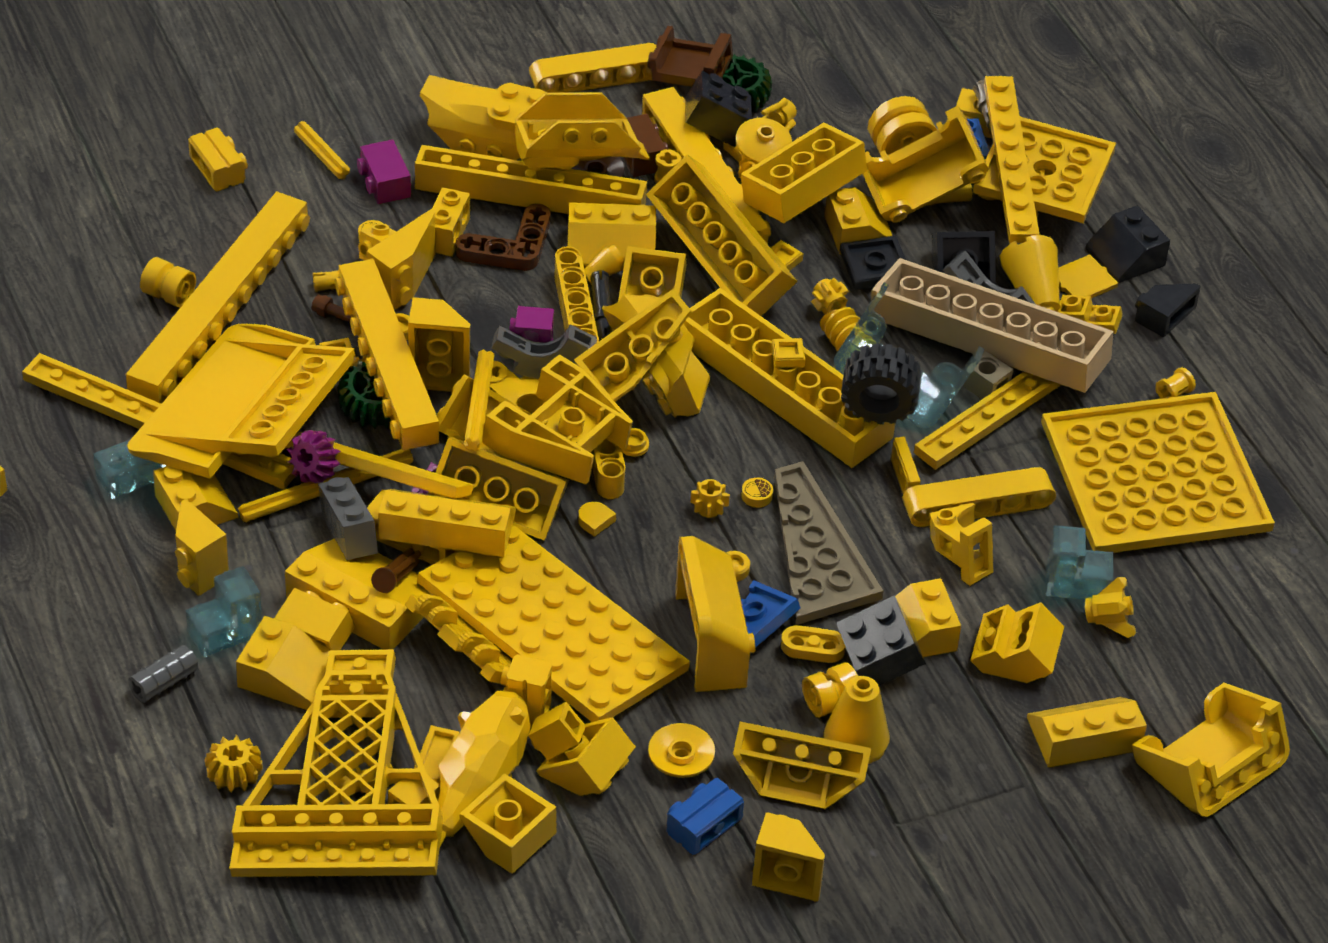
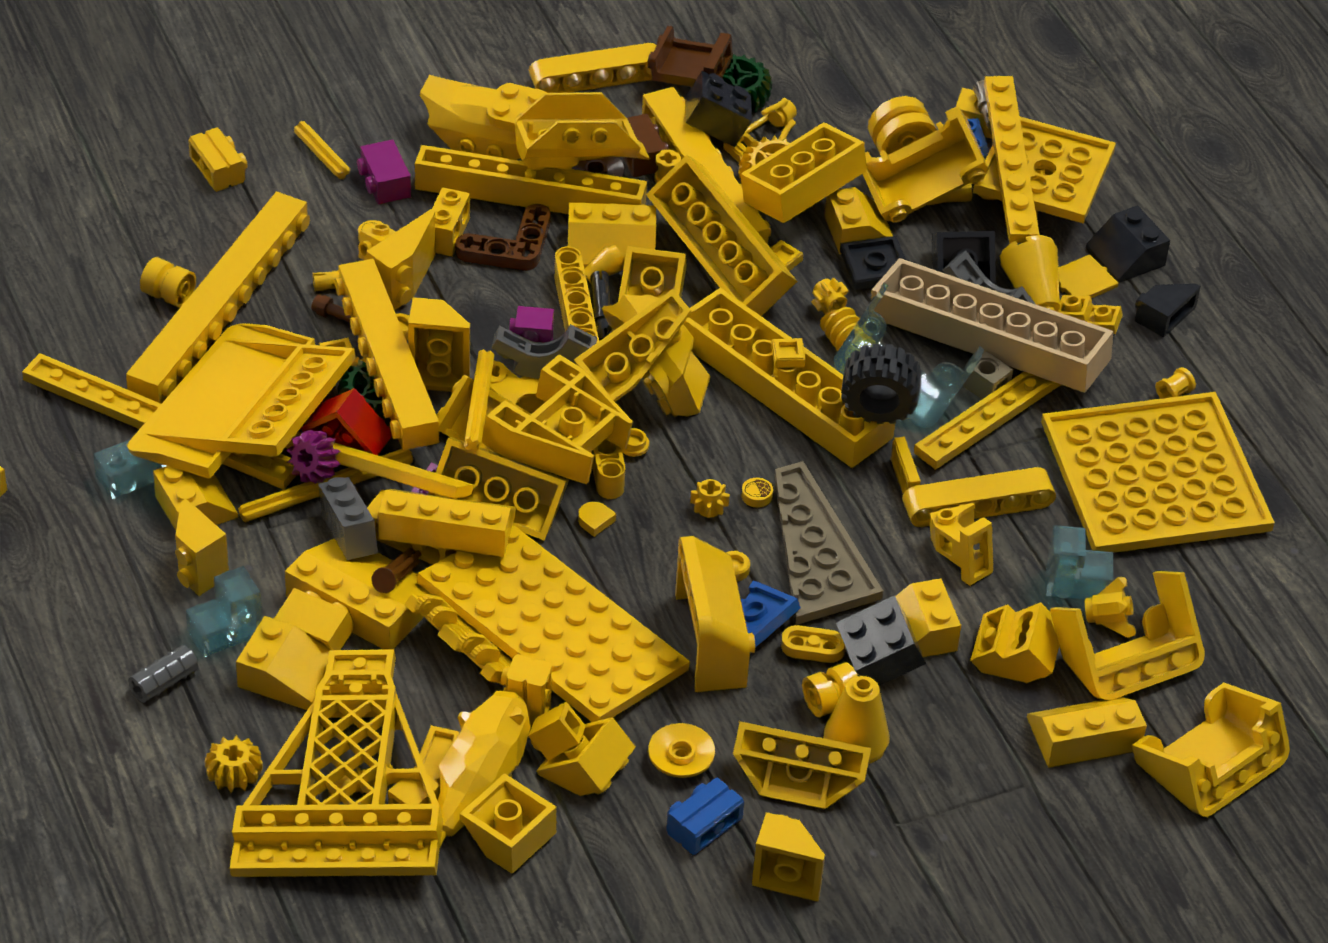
(350, 422): none -> red brick
(761, 138): yellow dish -> none
(1167, 650): none -> yellow windscreen

